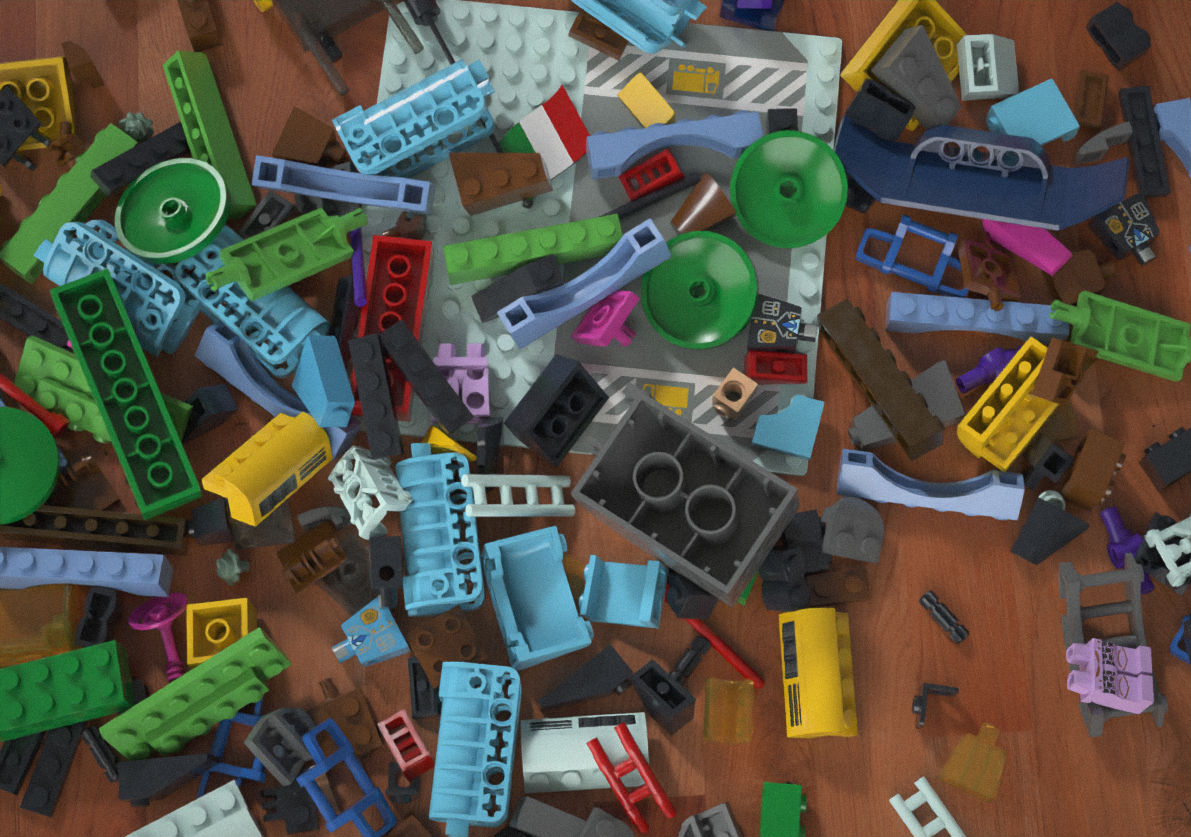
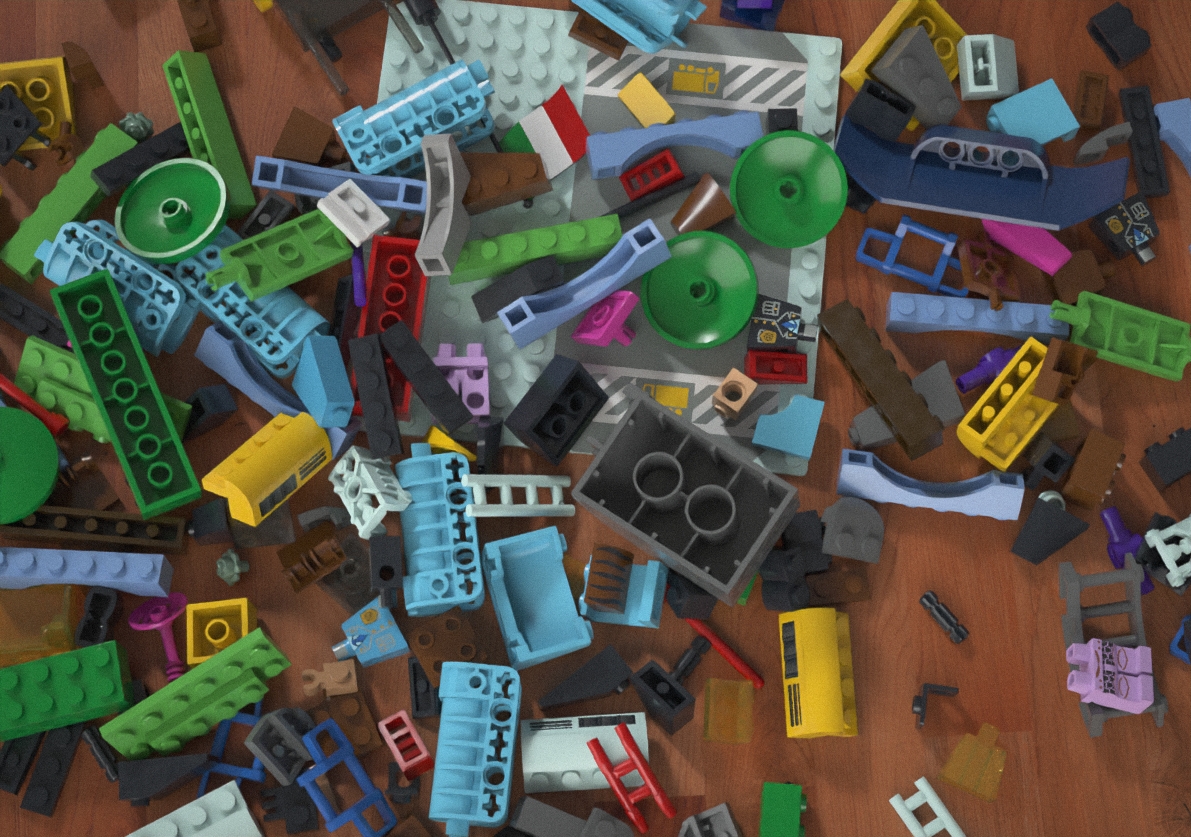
(336, 679): none -> medium nougat plate
(353, 212): none -> white plate
(445, 216): none -> light grey arch
(608, 579): none -> reddish brown brick

